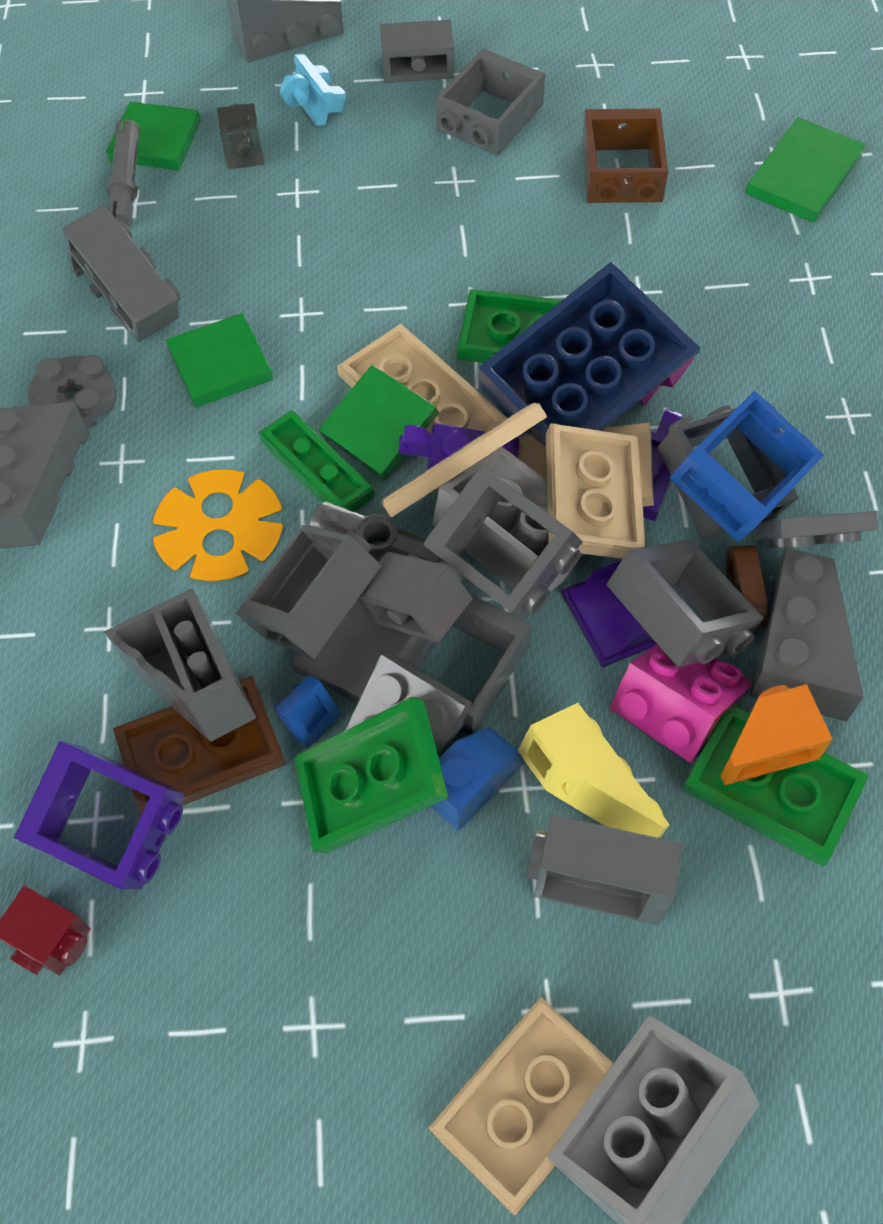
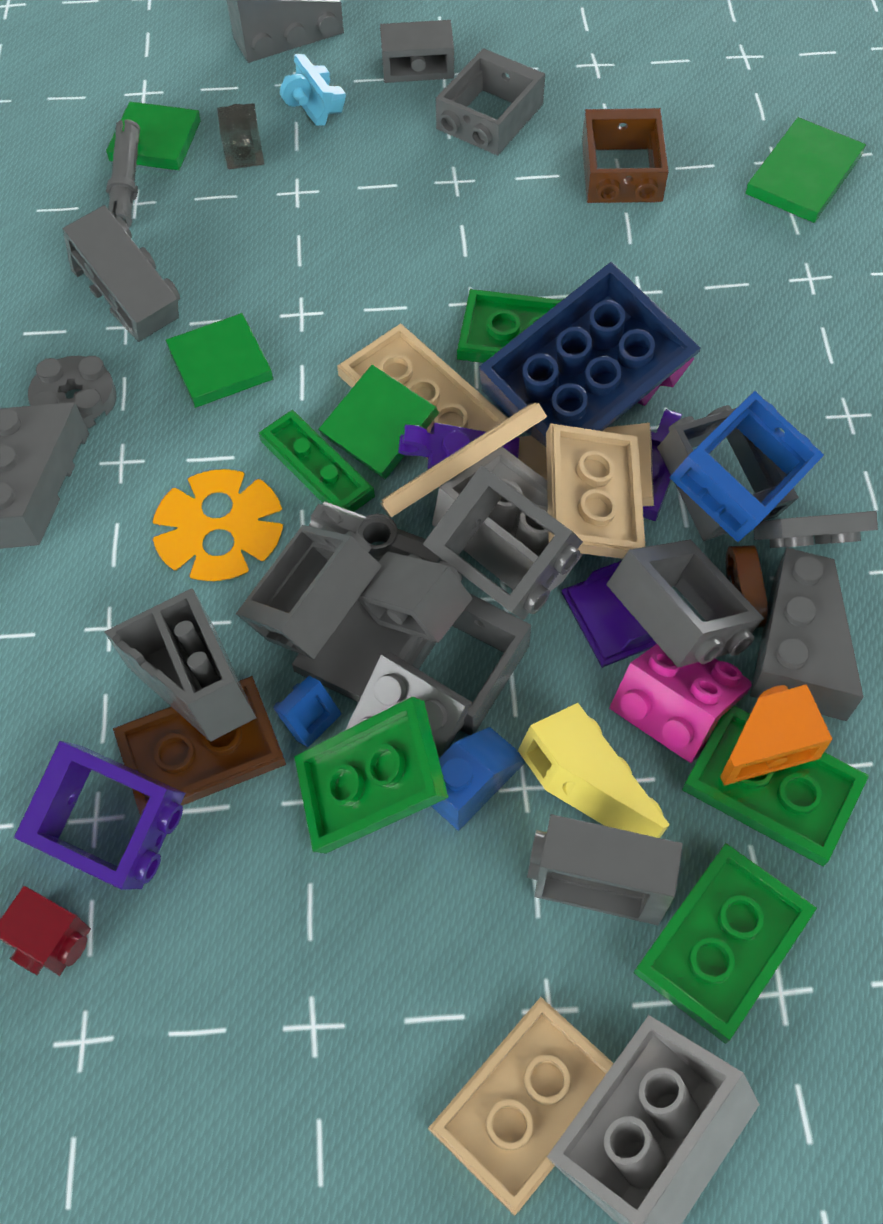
(725, 942): none -> green plate

